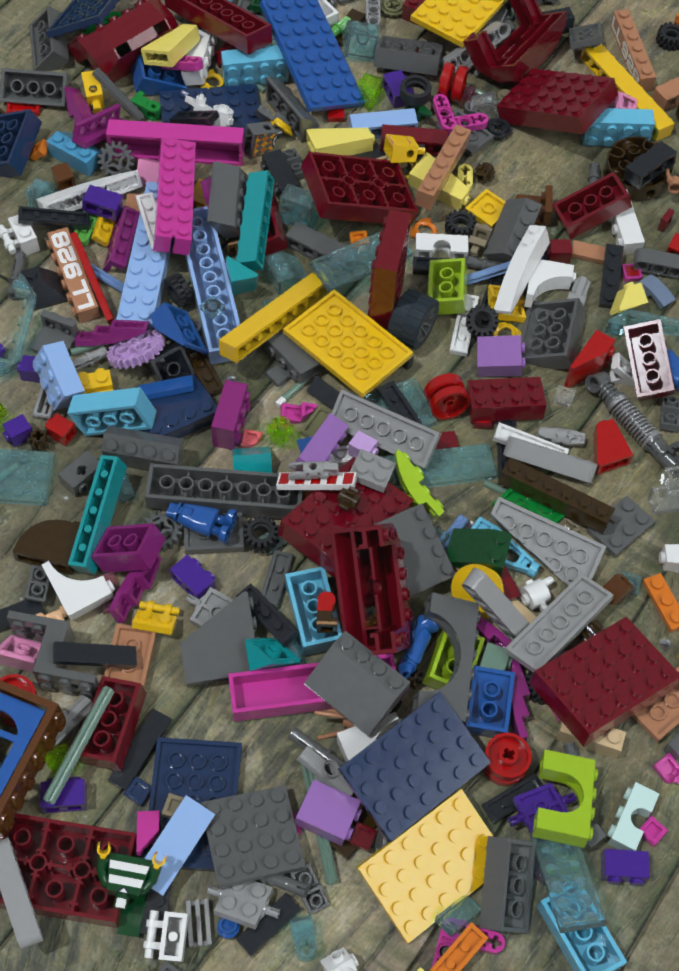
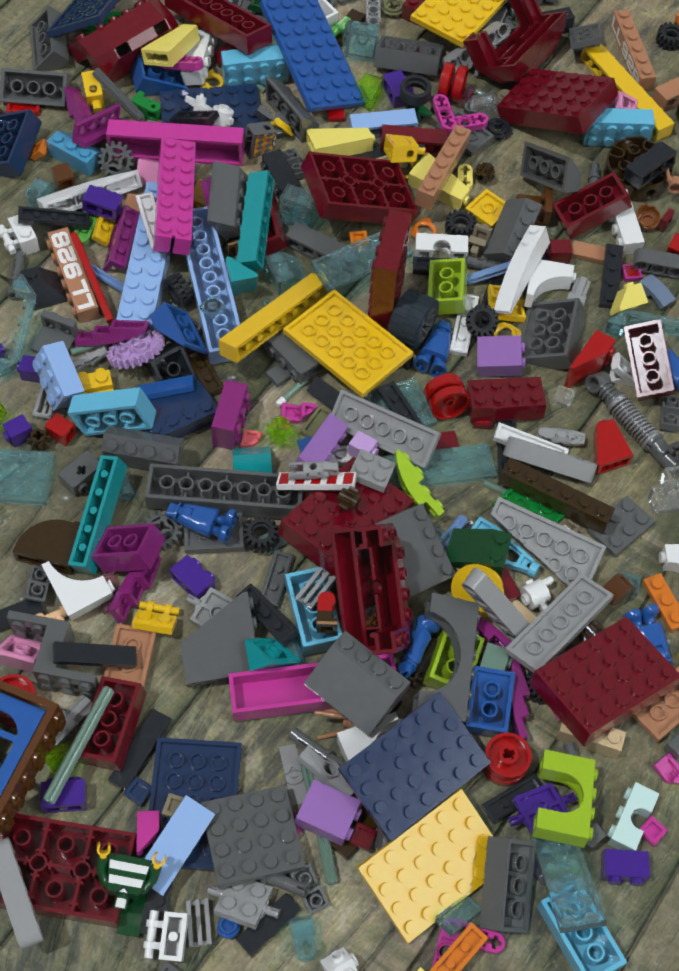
(293, 774): none -> light grey piece
(325, 575): none -> light grey tile
(438, 345): none -> blue piece
(550, 168): none -> dark grey slope
(648, 217): none -> dark orange hair
(652, 631): none -> blue piece

